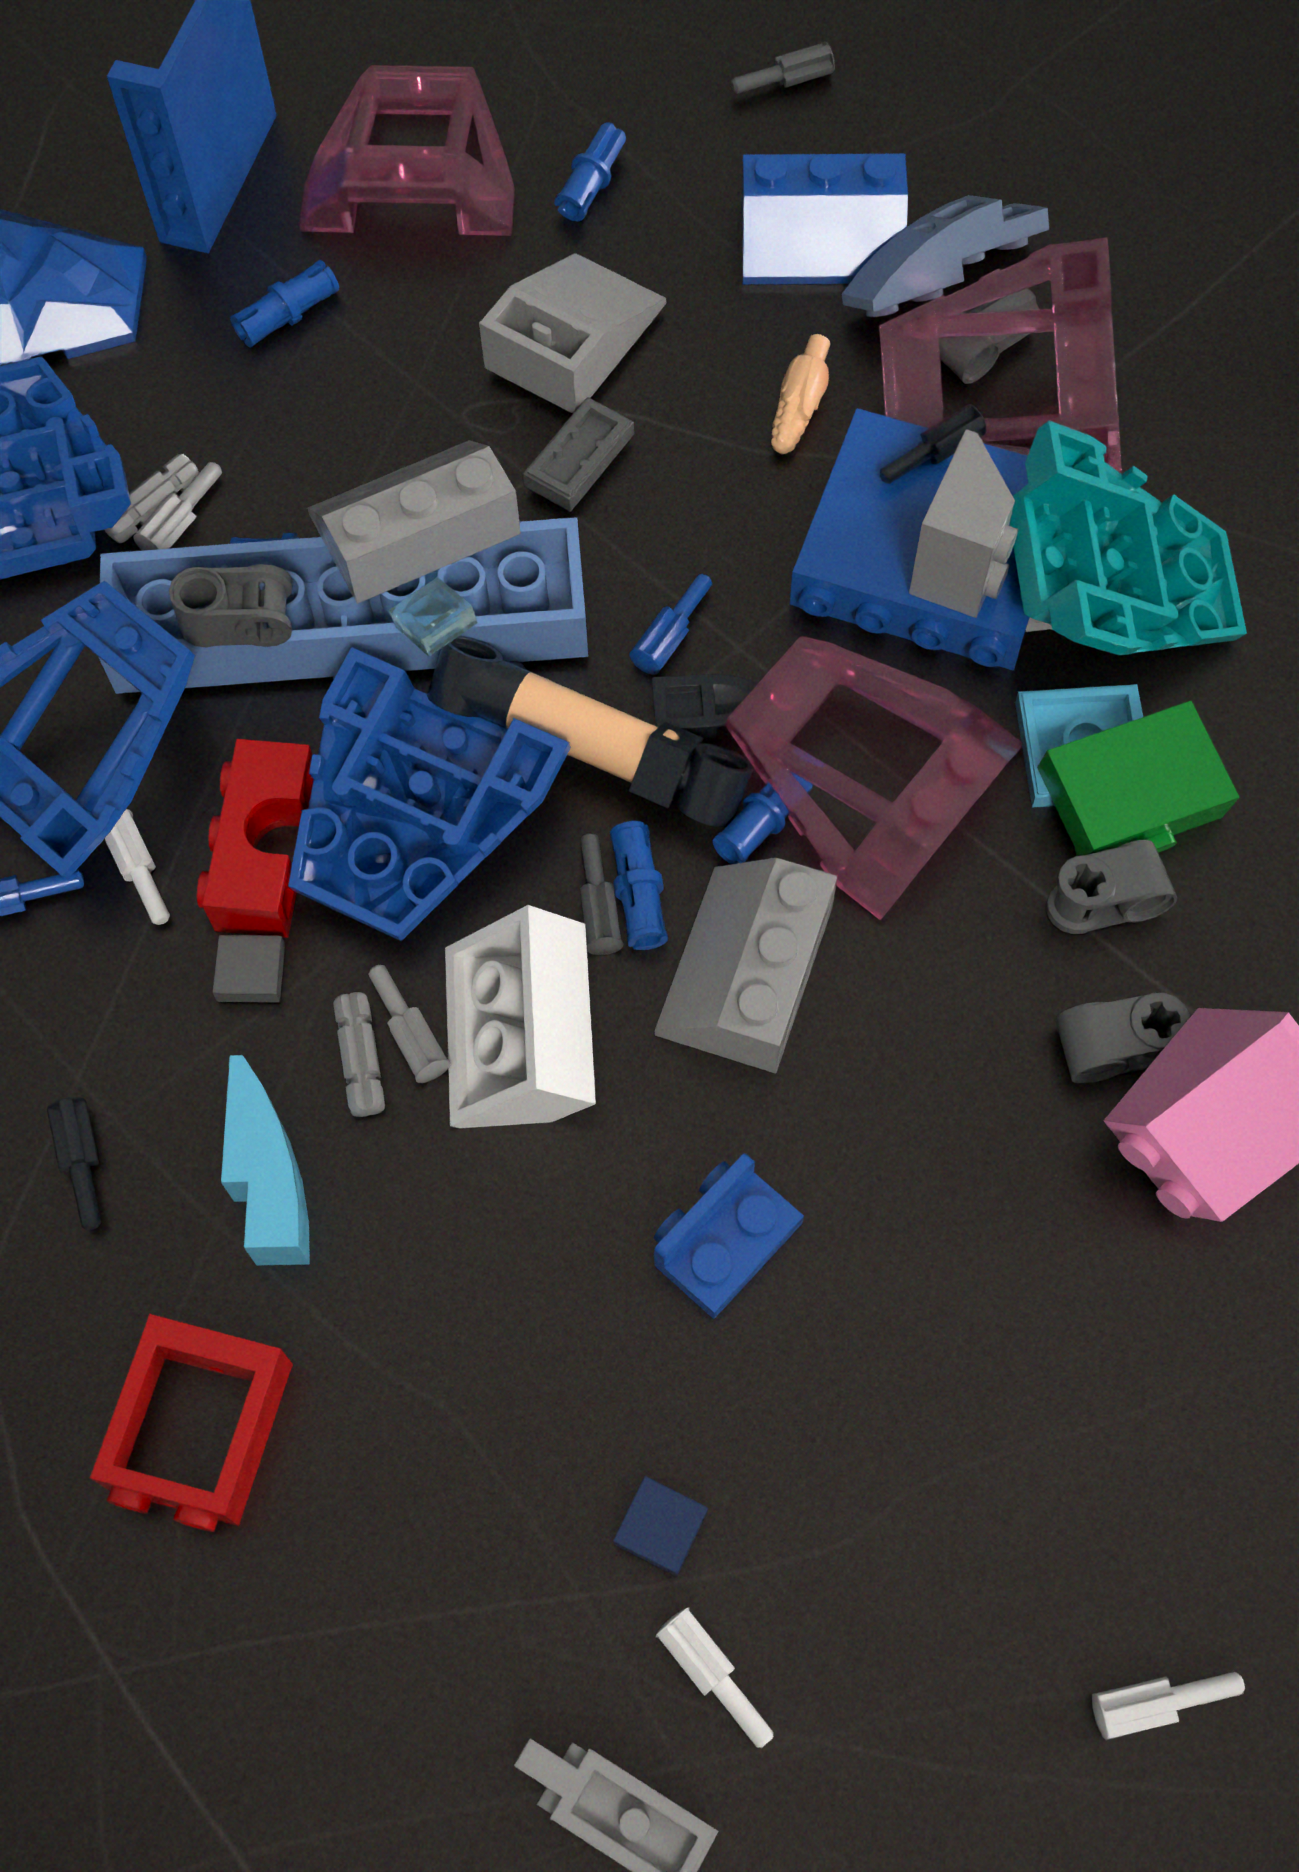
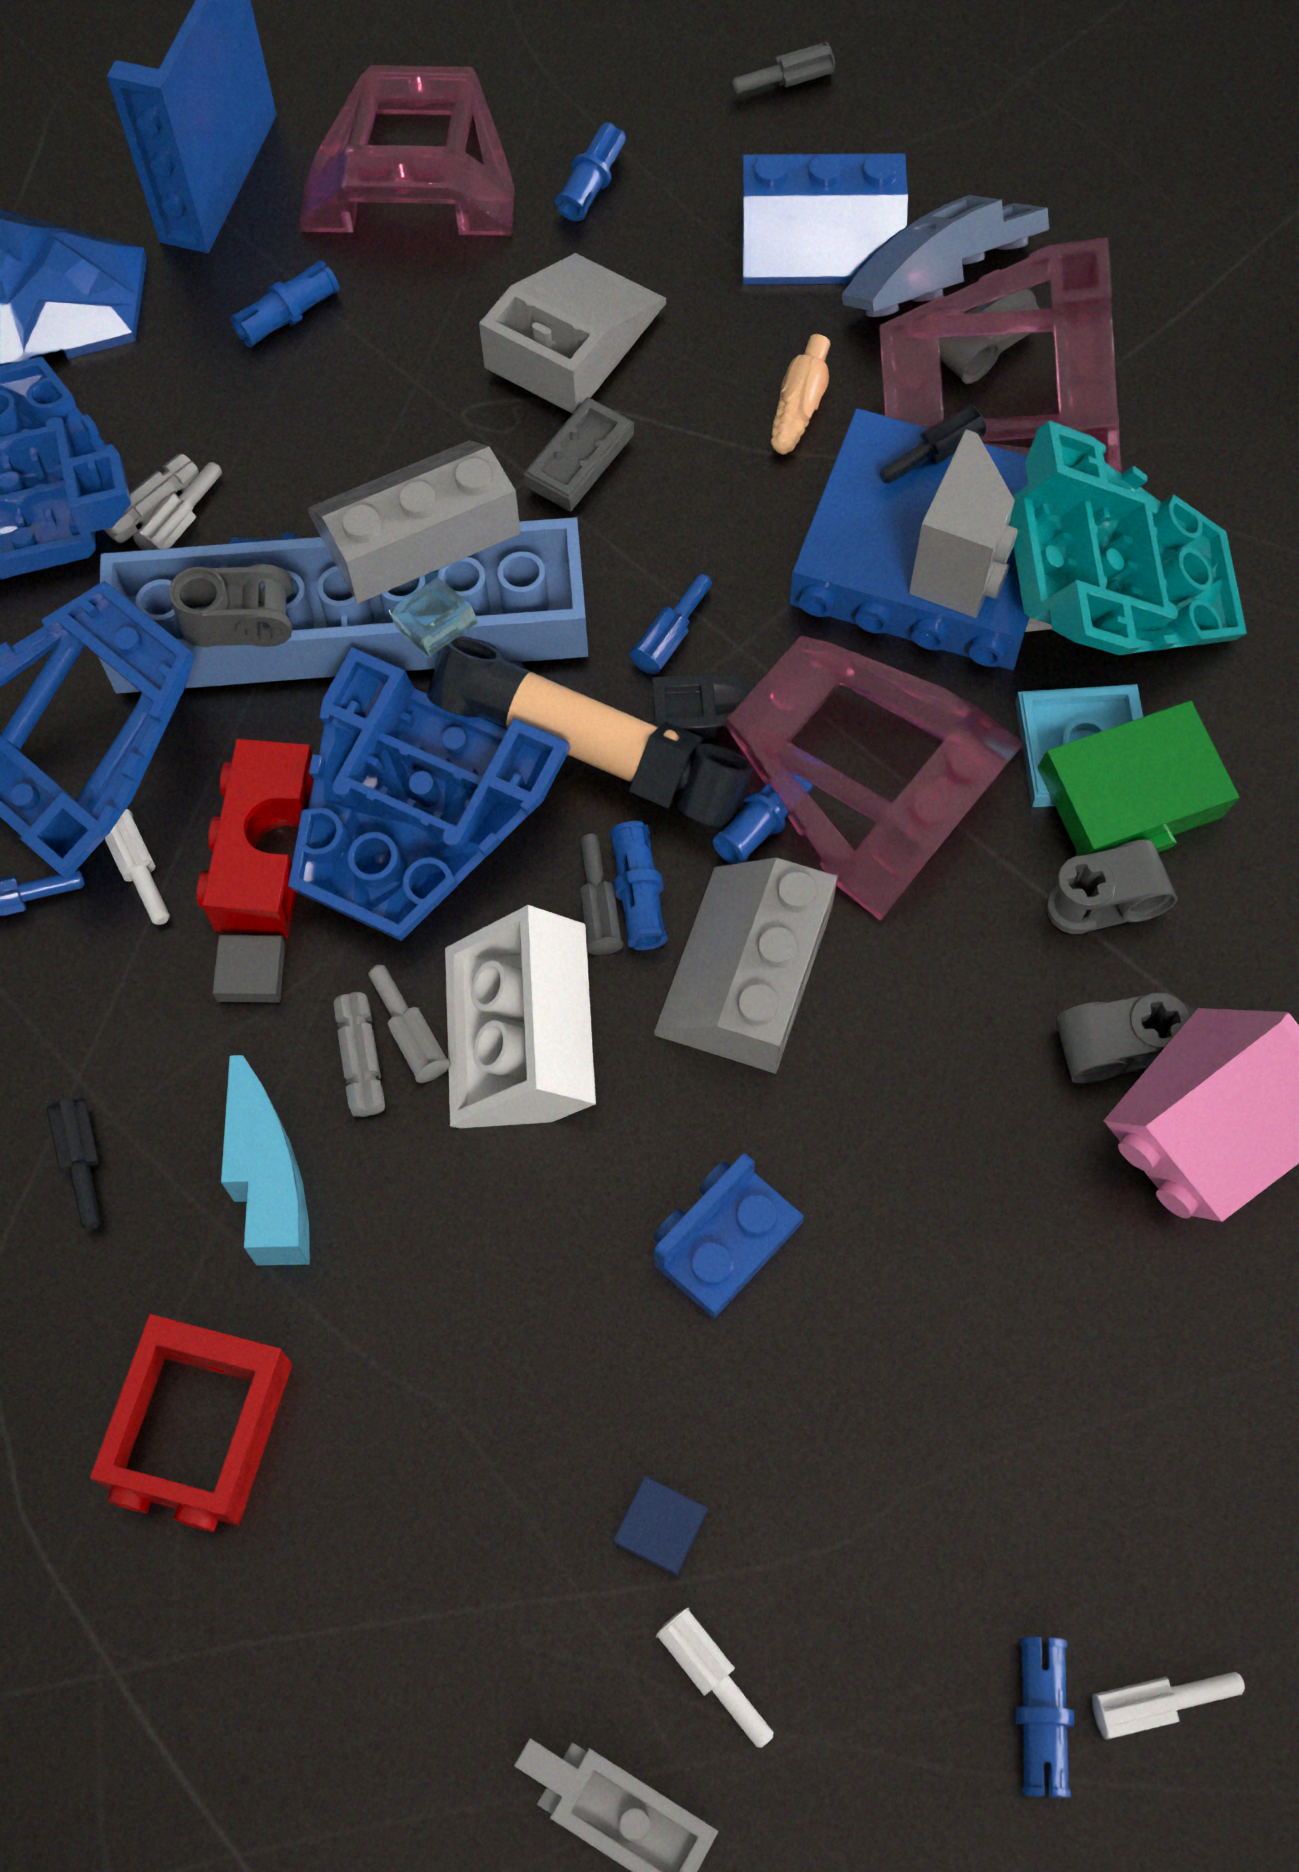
(1045, 1718): none -> blue pin

